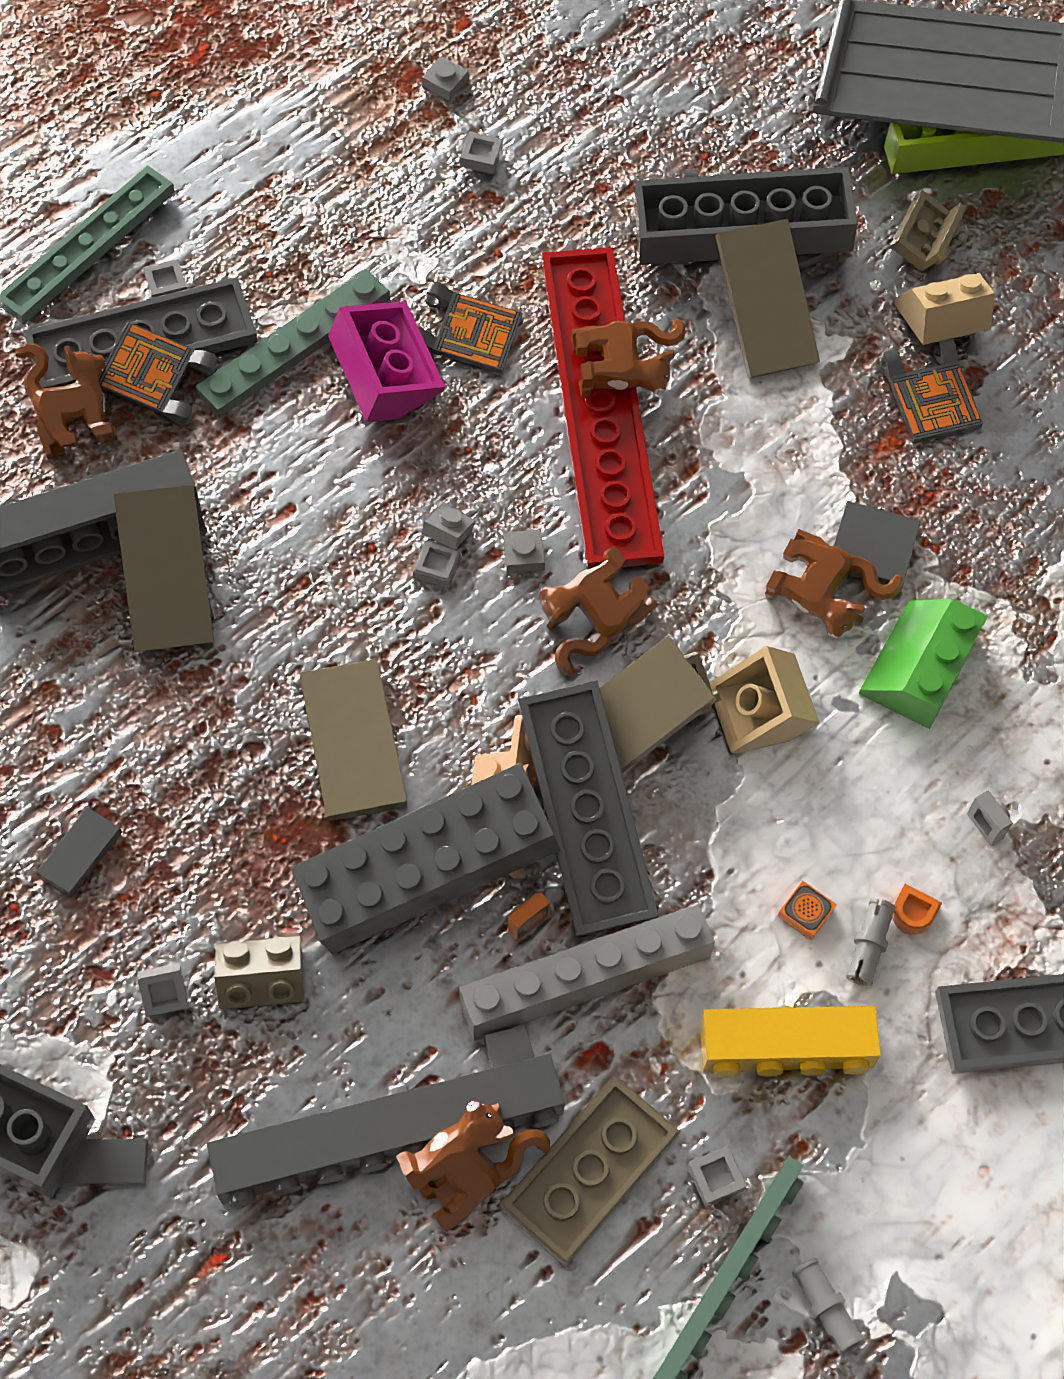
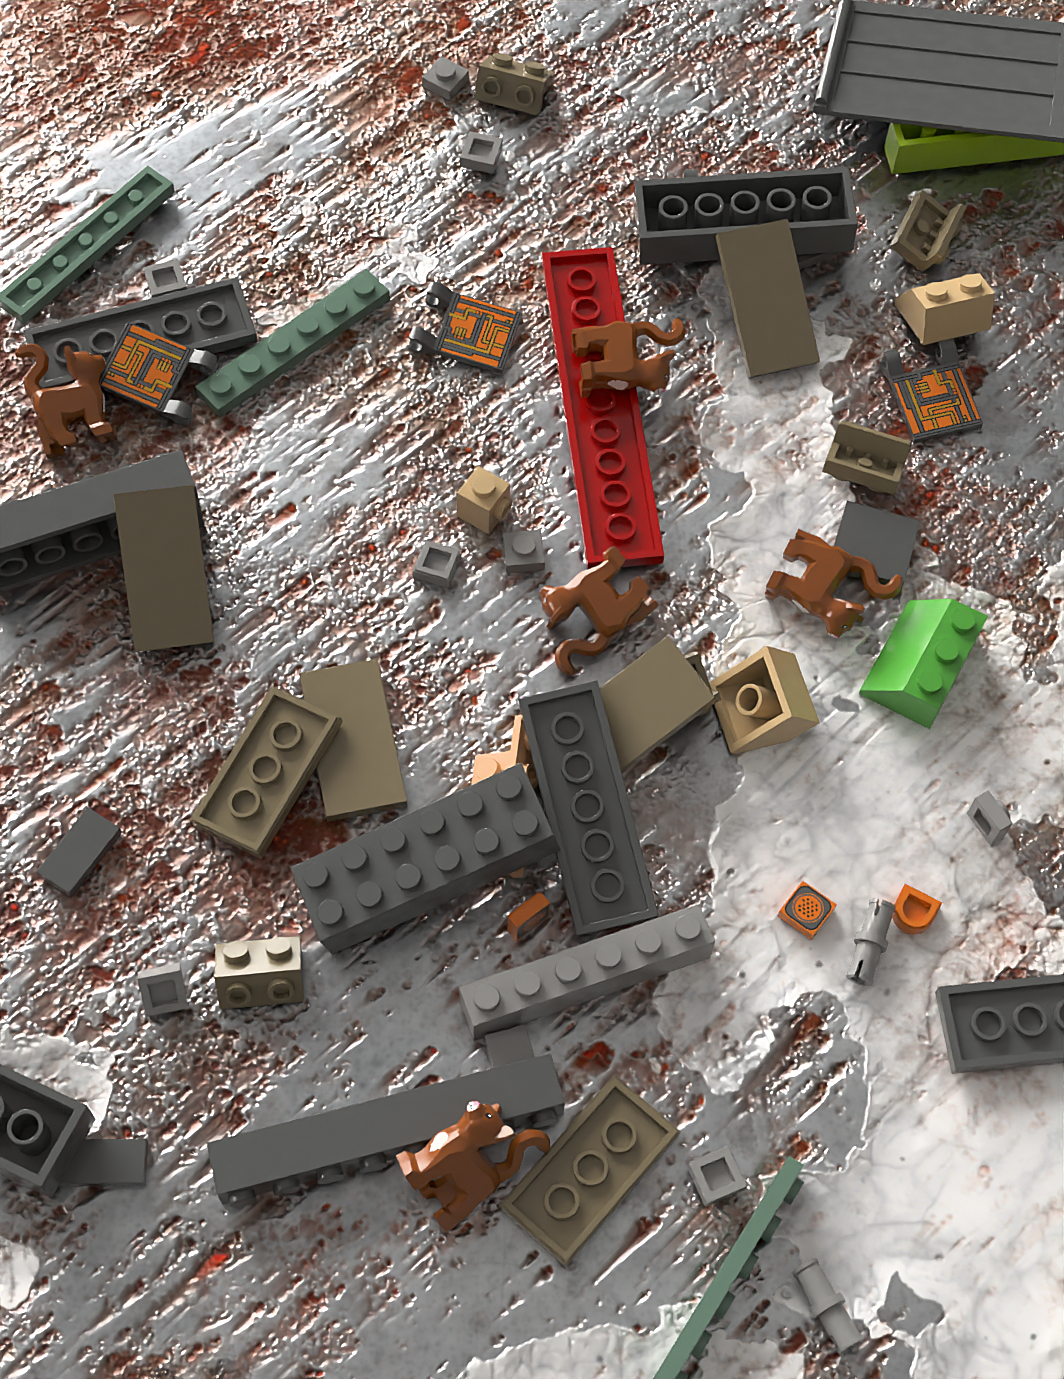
(266, 772): none -> dark tan tile
(384, 359): dark pink slope -> none
(448, 526): light grey plate -> none
(483, 500): none -> tan brick
(512, 83): none -> dark tan bracket
(789, 1040): yellow brick -> none
(867, 457): none -> dark tan bracket

